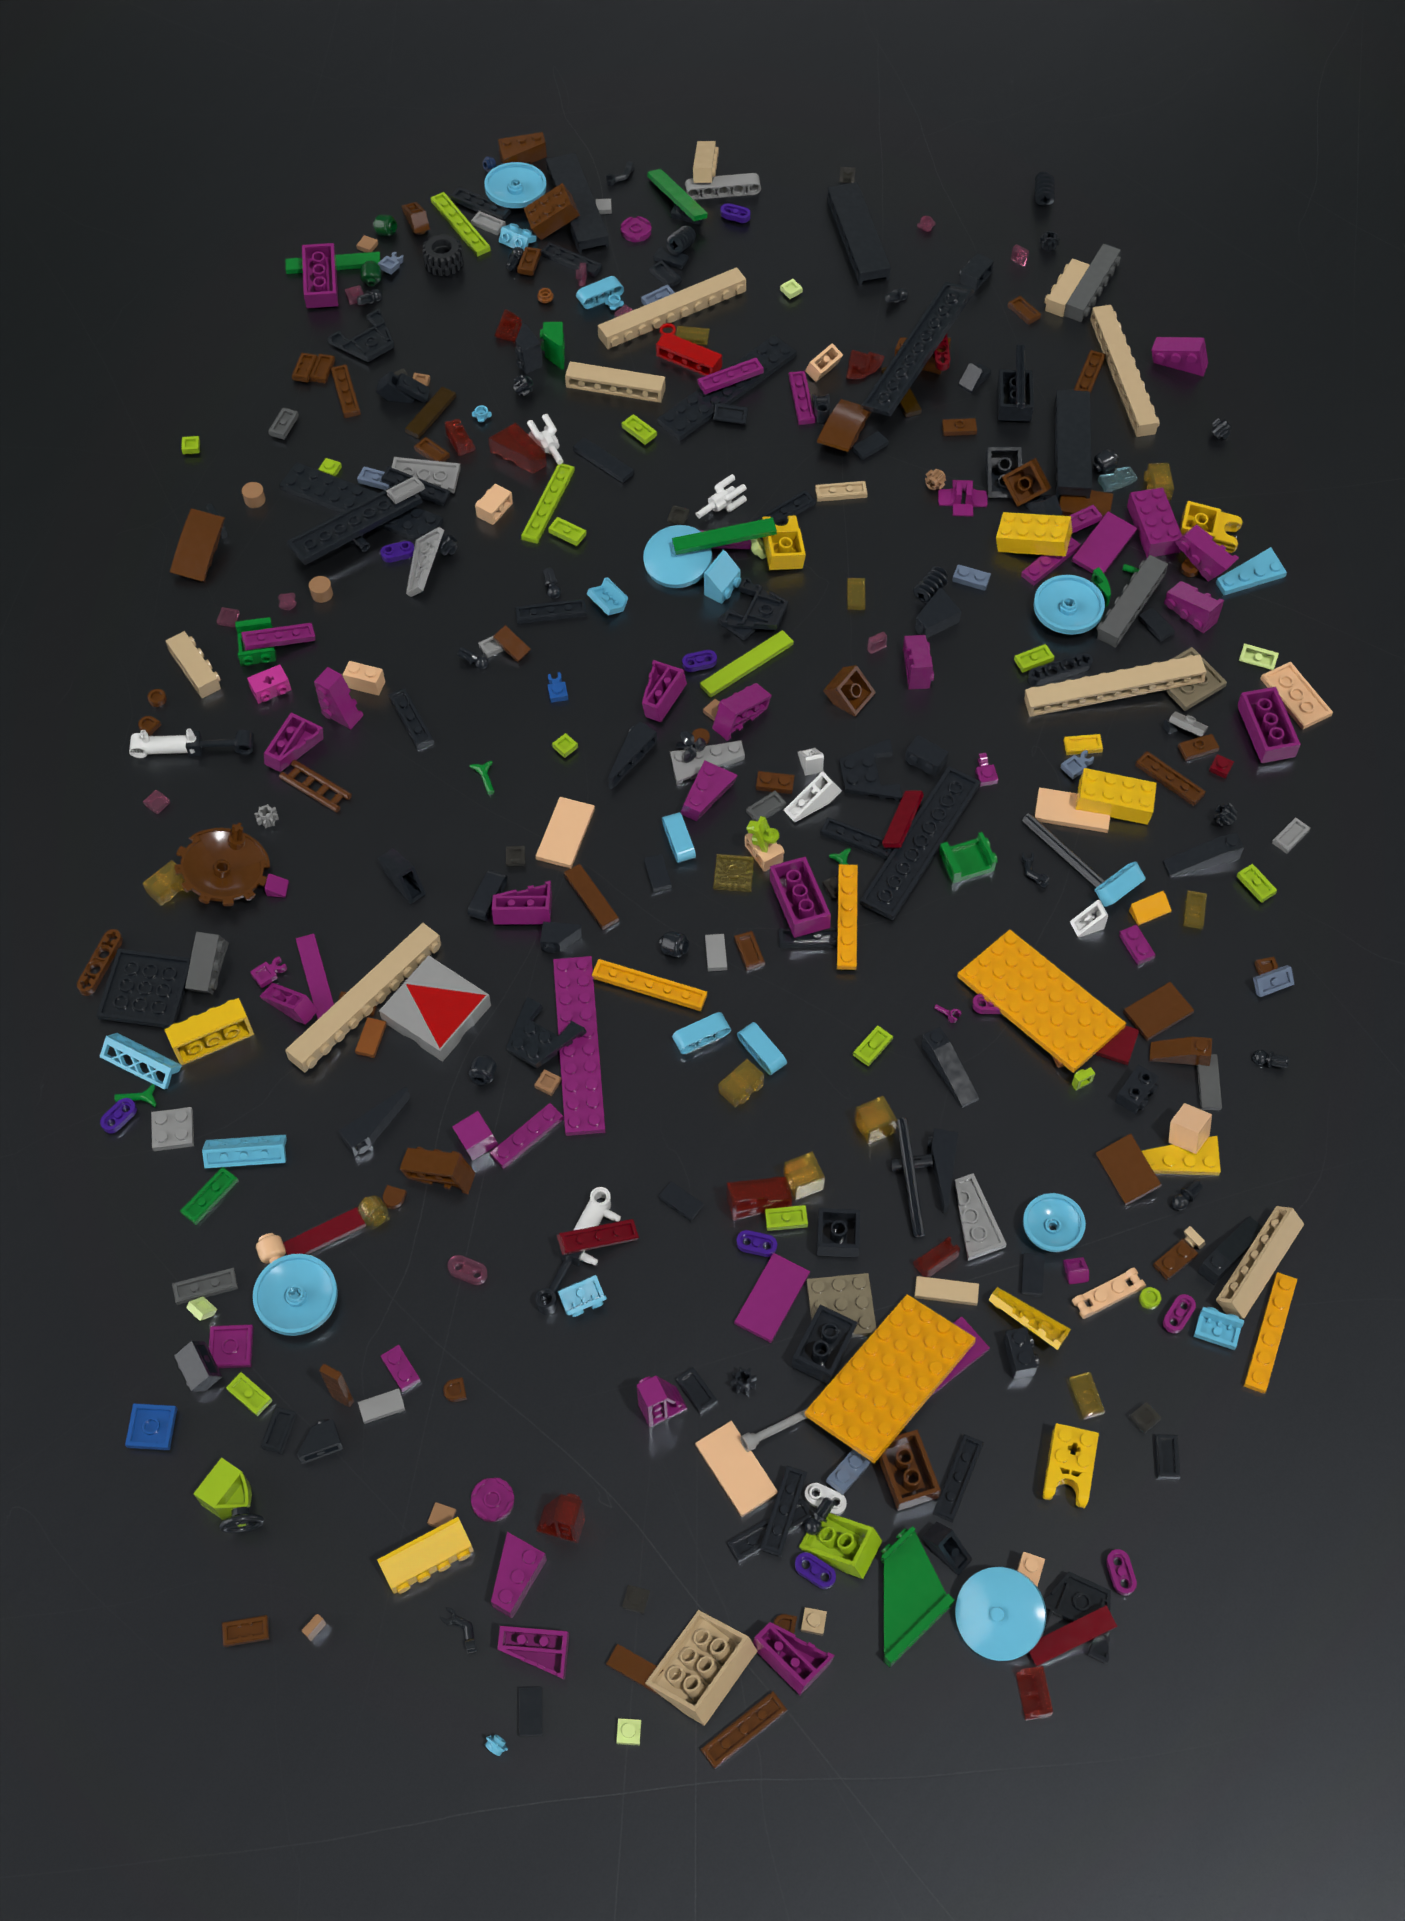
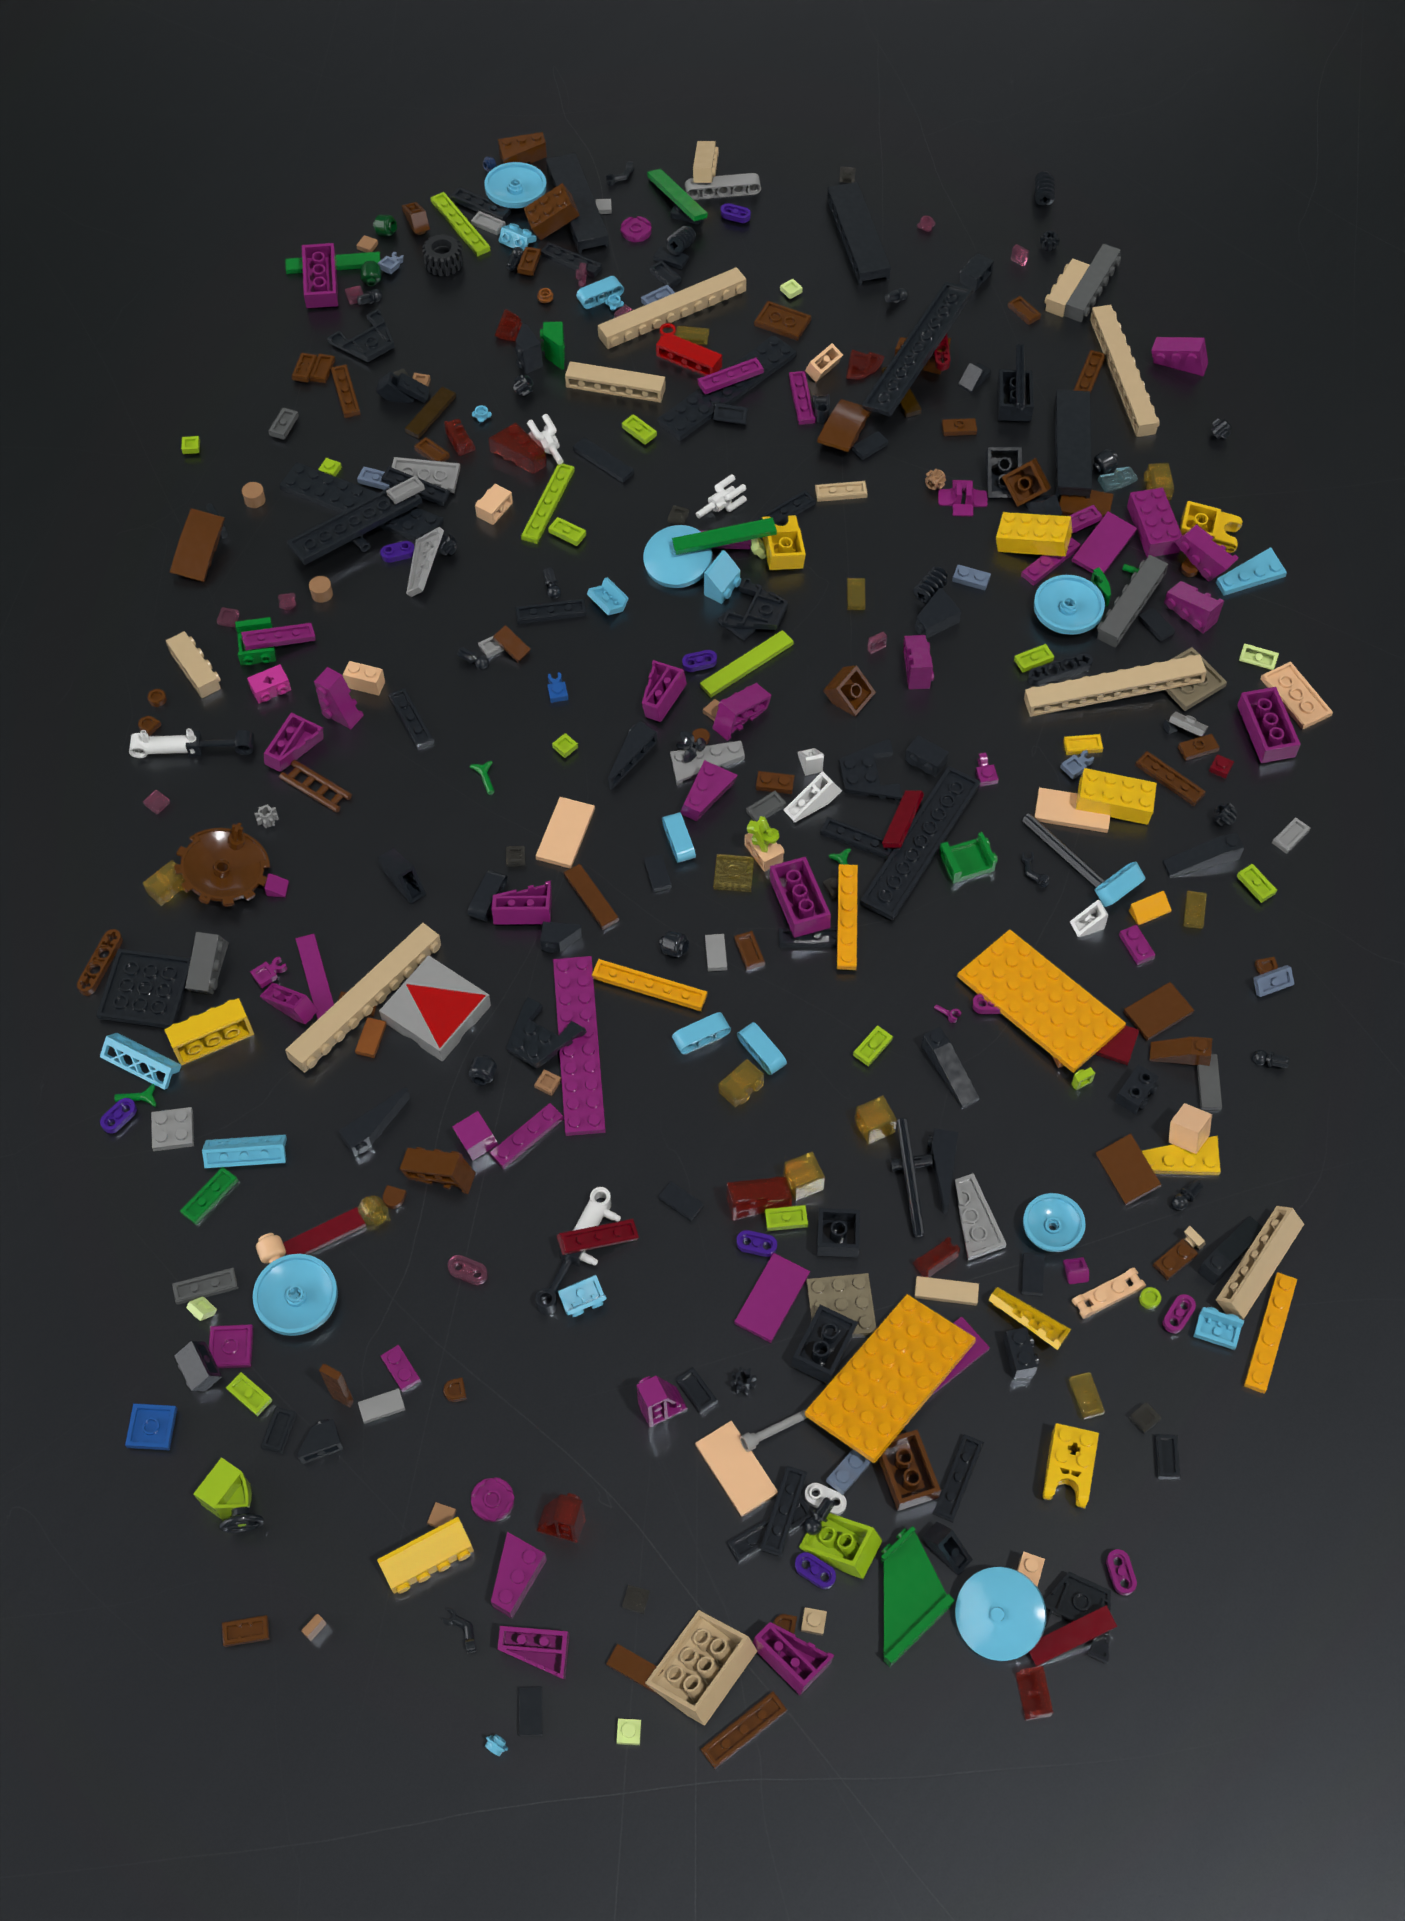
(782, 320): none -> reddish brown tile

